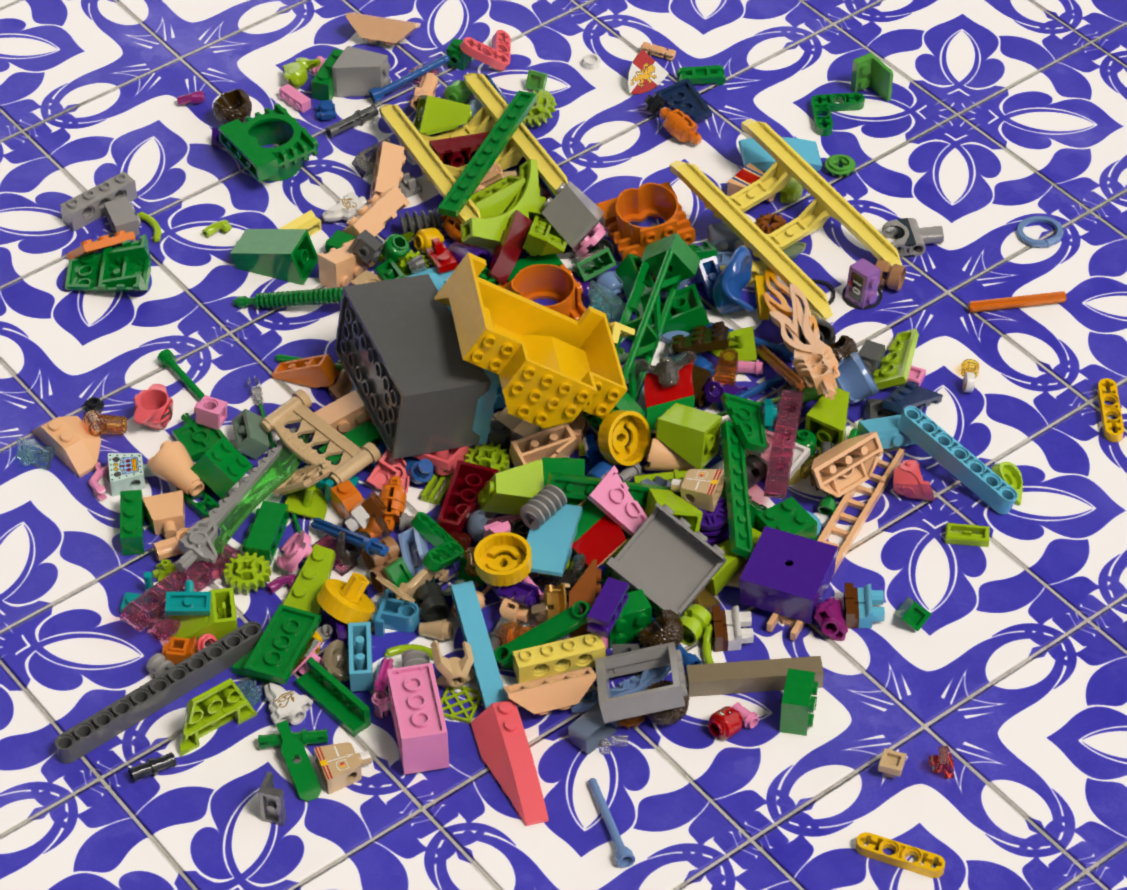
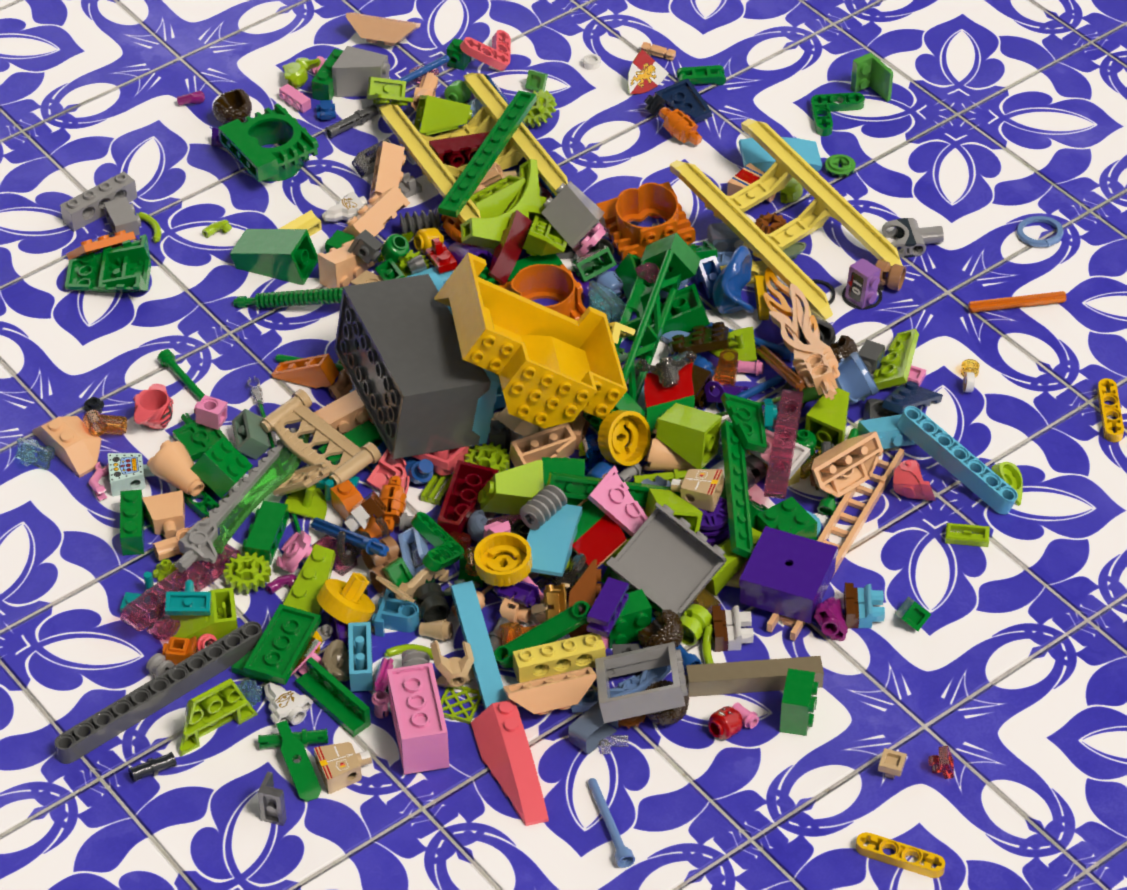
(387, 91): none -> lime bracket
(648, 271): none -> clear pink piece

